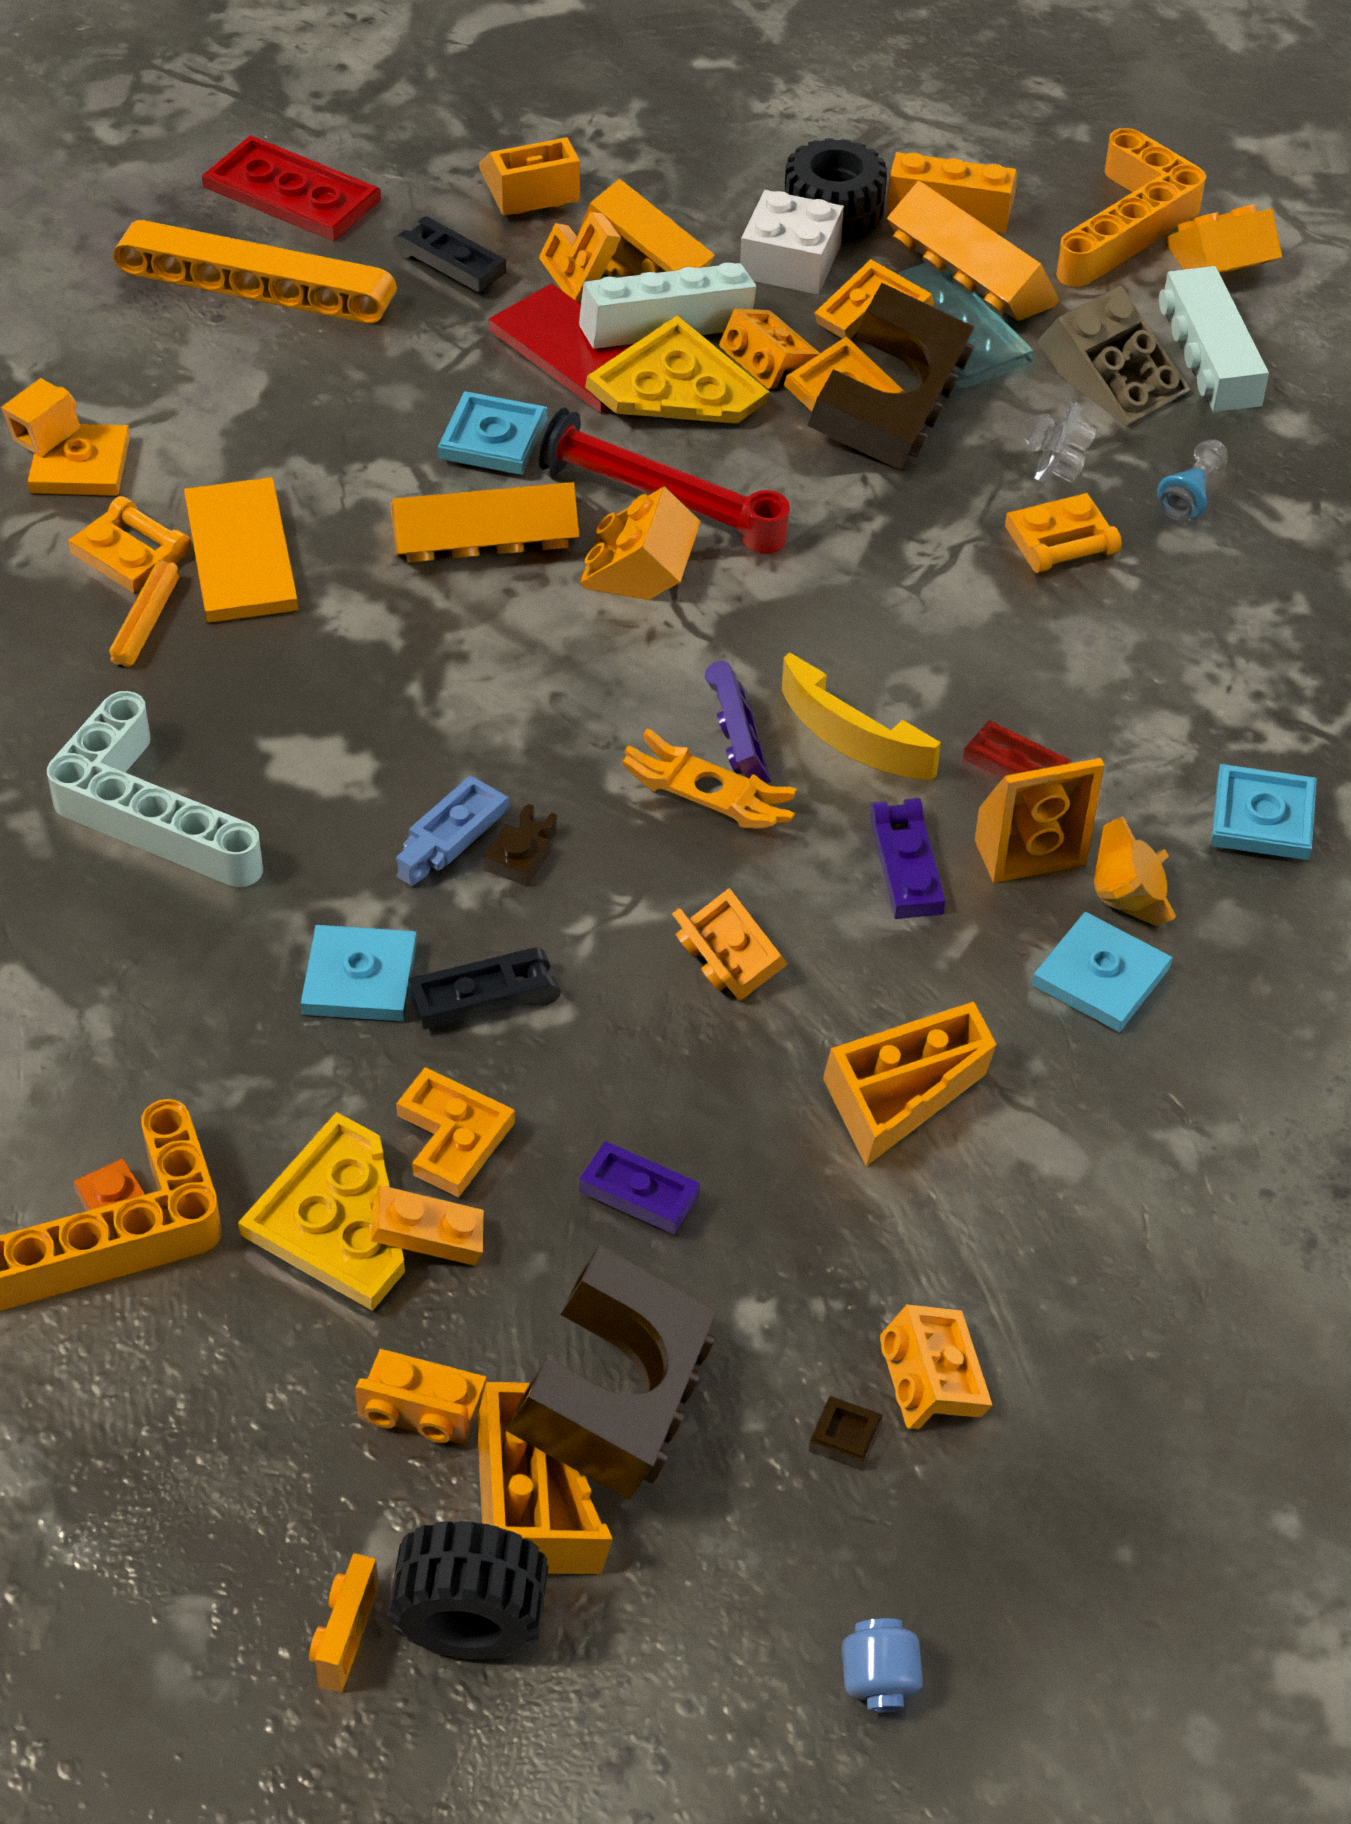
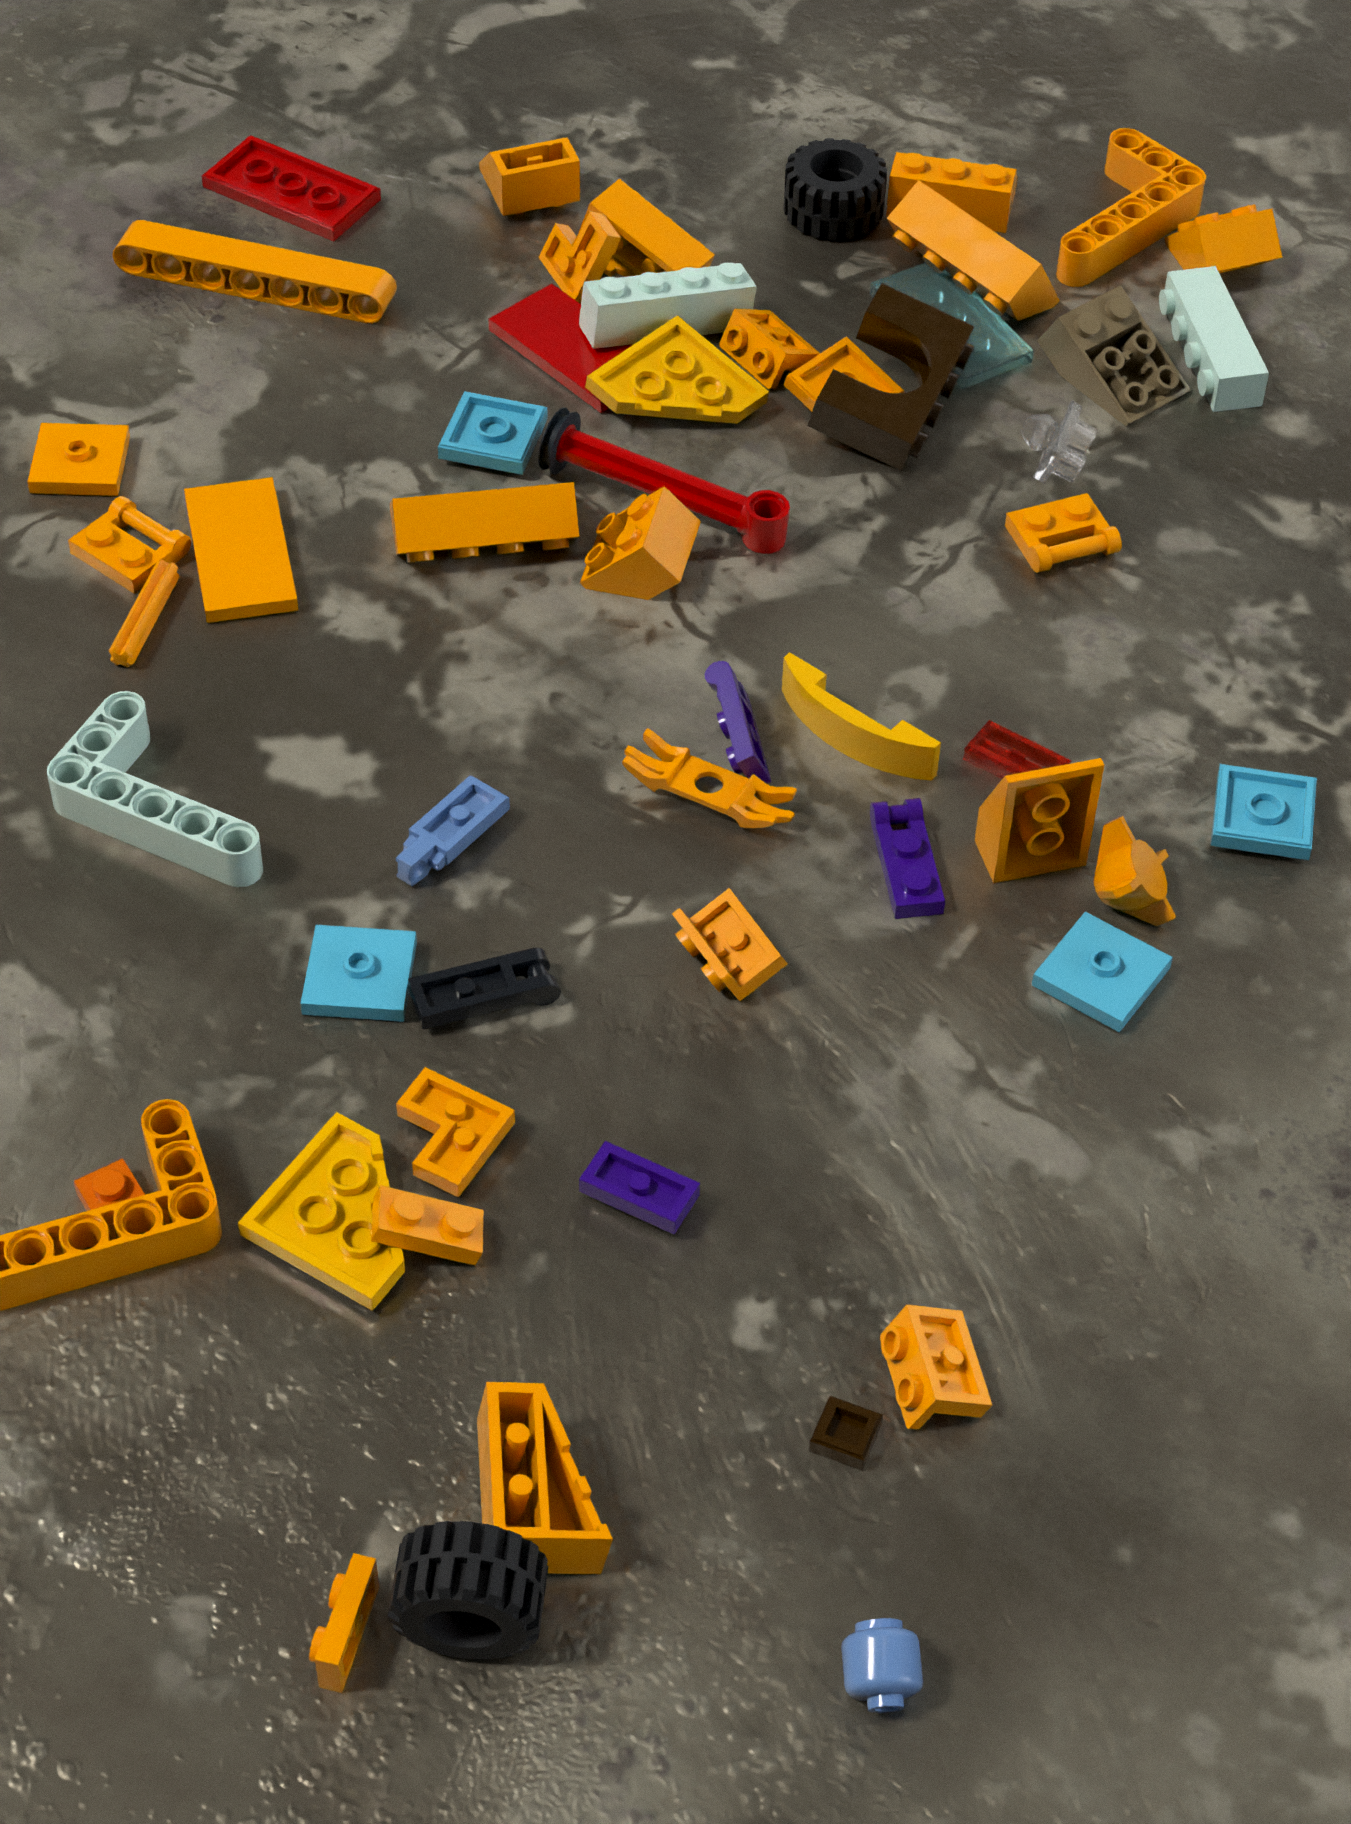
(41, 416): light orange brick -> none
(420, 1397): light orange bracket -> none
(451, 253): black plate -> none
(521, 850): dark brown plate -> none
(607, 1432): dark brown arch -> none
(791, 241): white brick -> none
(846, 307): light orange plate -> none
(906, 1075): light orange wedge -> none
(1184, 493): clear piece -> none

